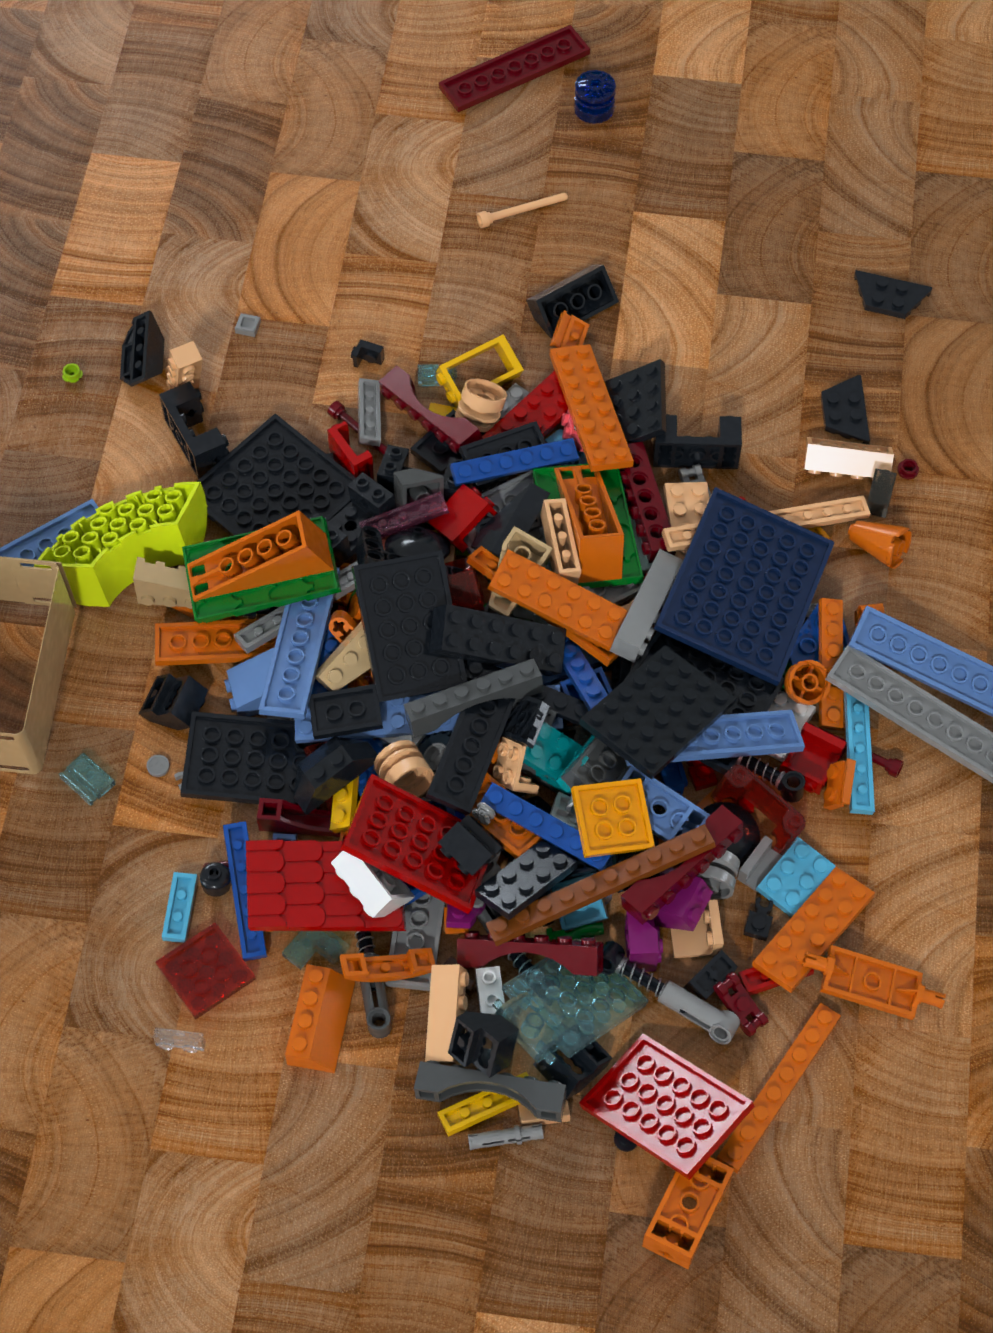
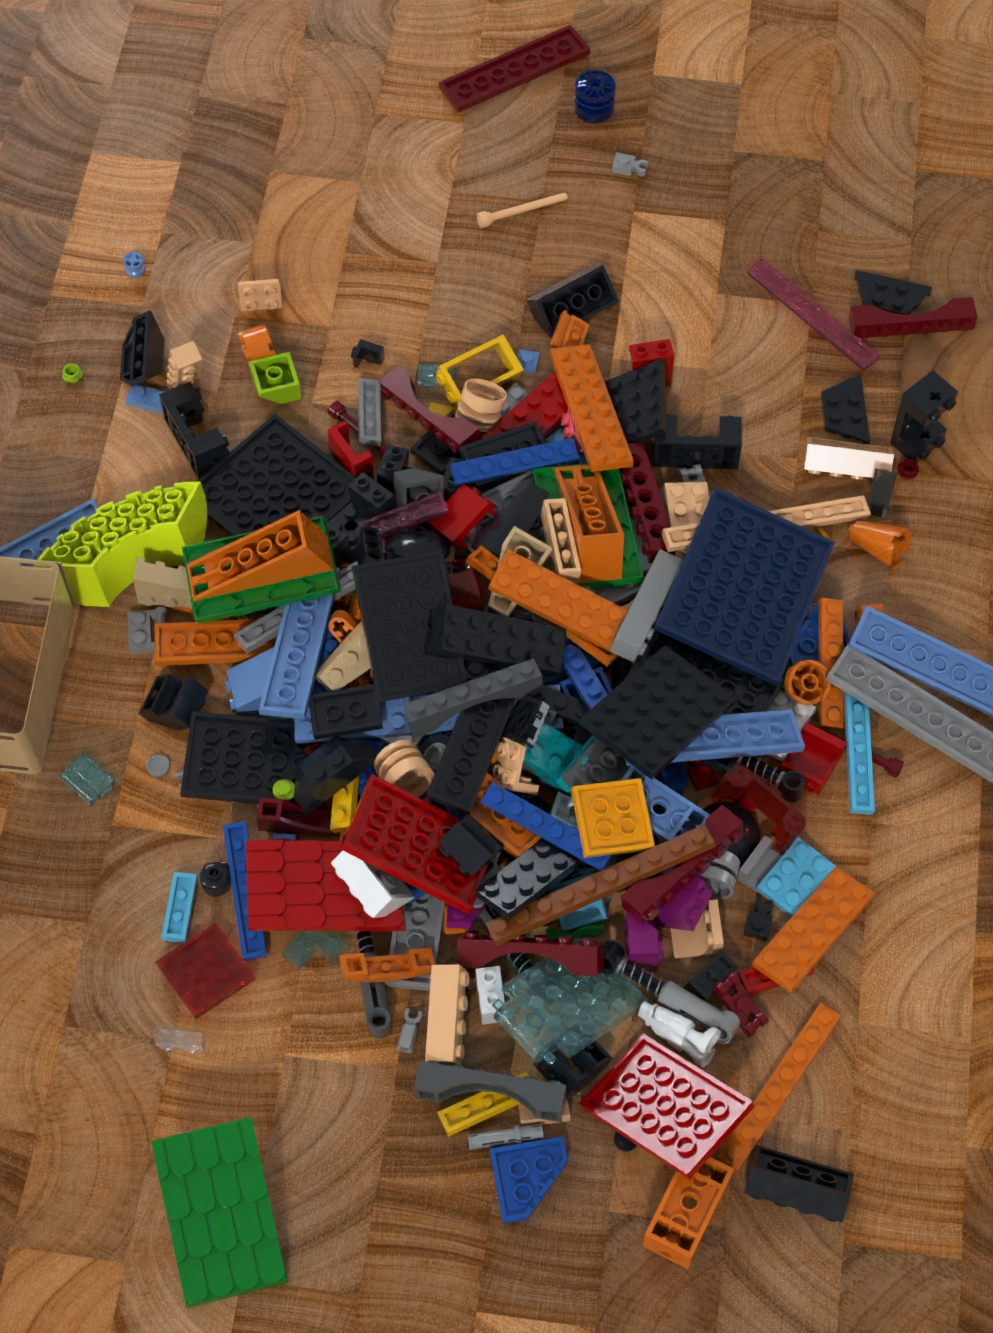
(132, 259): none -> medium blue wheel
(140, 629): none -> light grey plate
(144, 398): none -> medium blue plate
(219, 1212): none -> green piece
(247, 325): light grey tile -> none
(256, 343): none -> orange brick
(260, 294): none -> light nougat bracket
(275, 378): none -> lime slope
(284, 790): none -> lime plate
(319, 1019): orange slope -> none
(409, 1032): none -> light grey bar
(468, 1046): black piece -> none
(483, 813): light grey bush -> none
(525, 1175): none -> blue plate
(529, 360): none -> medium blue plate
(626, 164): none -> light grey plate
(651, 351): none -> red panel
(680, 1032): none -> white piece
(799, 1184): none -> black slope
(813, 314): none -> clear pink plate
(839, 784): orange plate -> none
(872, 982): orange plate -> none
(873, 322): none -> dark red arch
(916, 423): none -> black plate

